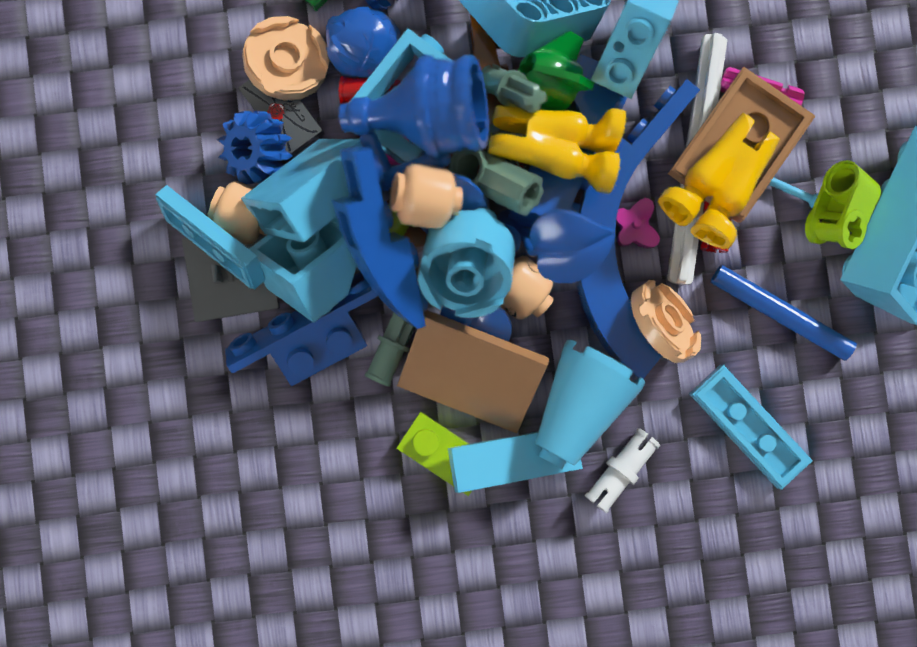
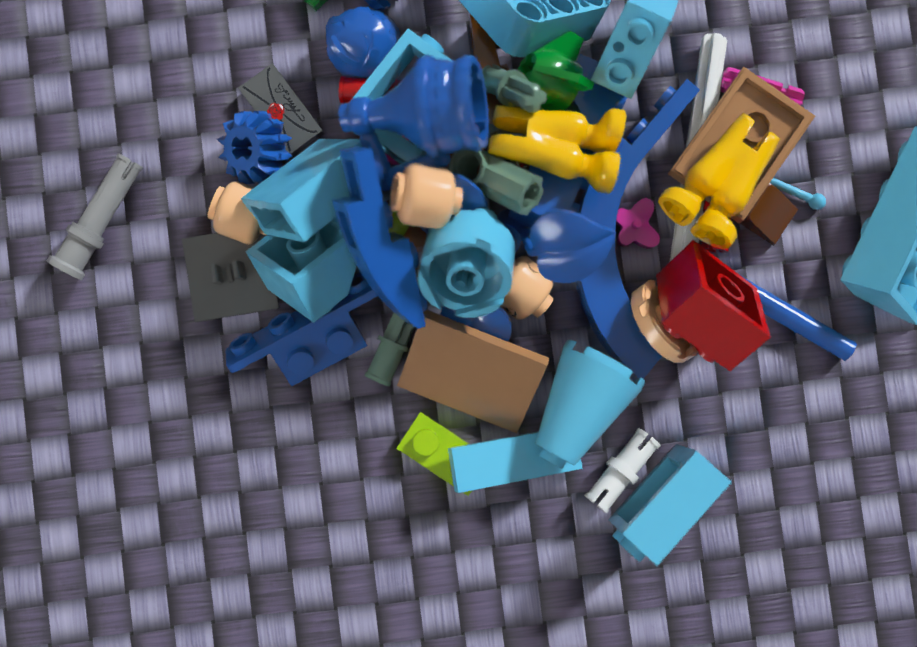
(87, 232): none -> light grey pin
(210, 237): medium azure tile -> none
(285, 58): light nougat tile -> none
(667, 504): none -> medium azure window
(711, 307): none -> red brick
(750, 427): medium azure tile -> none
(770, 215): none -> reddish brown slope
(843, 205): lime piece -> none

